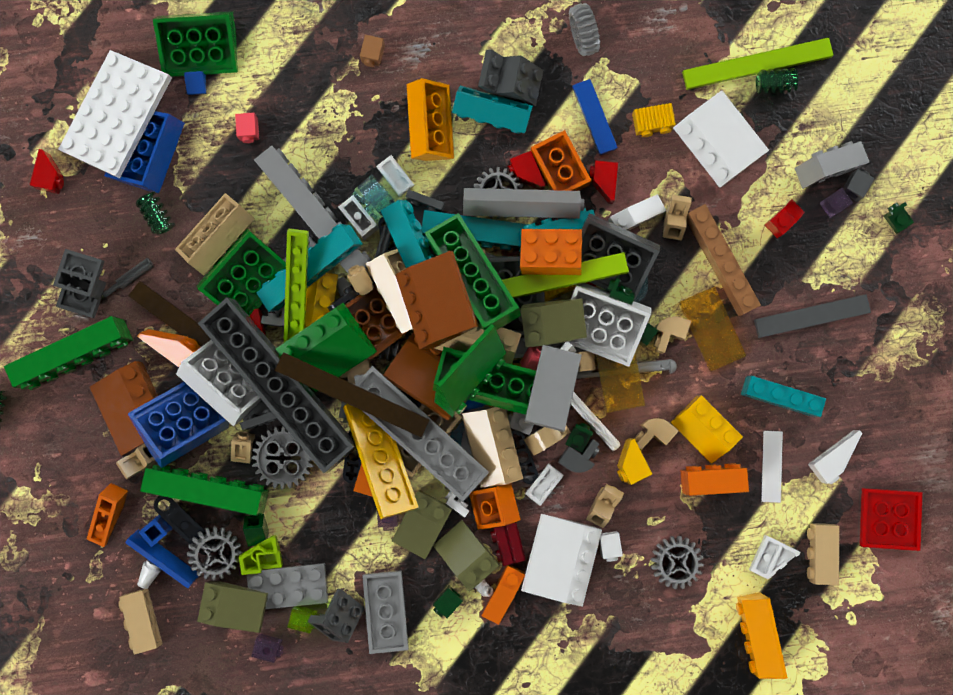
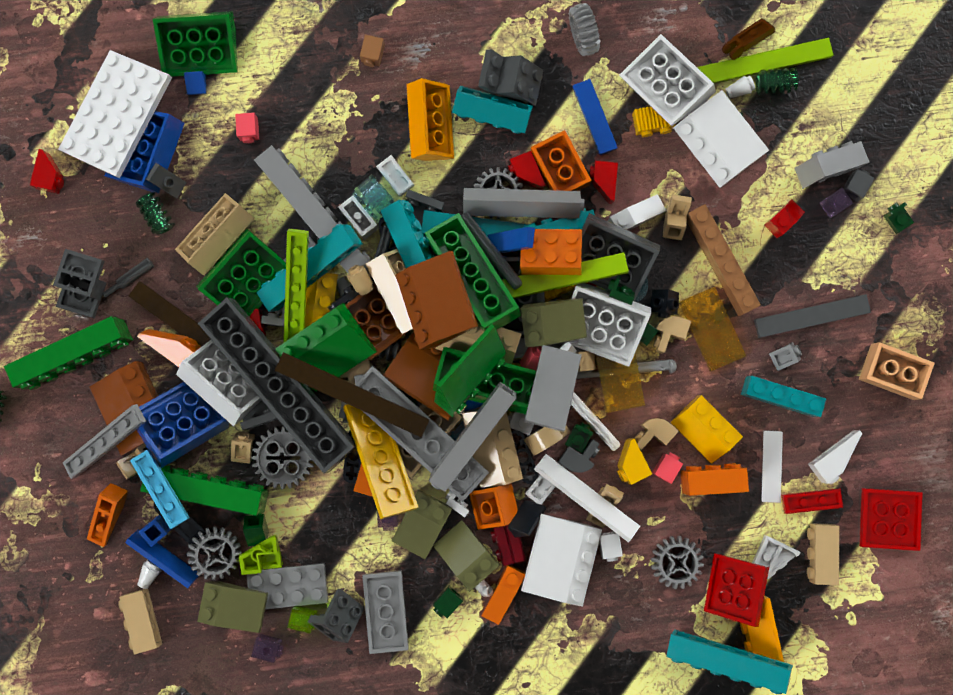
(104, 441): none -> light grey tile
(159, 489): none -> medium azure plate
(166, 180): none -> dark grey plate
(472, 437): none -> light grey brick
(491, 251): none -> dark grey axle
(513, 239): none -> blue tile
(526, 519): none -> black slope
(587, 498): none -> white tile
(664, 302): none -> black brick
(668, 81): none -> white slope
(668, 467): none -> coral brick
(729, 661): none -> teal brick
(736, 589): none -> red plate
(741, 87): none -> white cone
(748, 38): none -> reddish brown hinge
(786, 356): none -> light grey bracket
(812, 501): none -> red tile
(896, 371): none -> light nougat brick

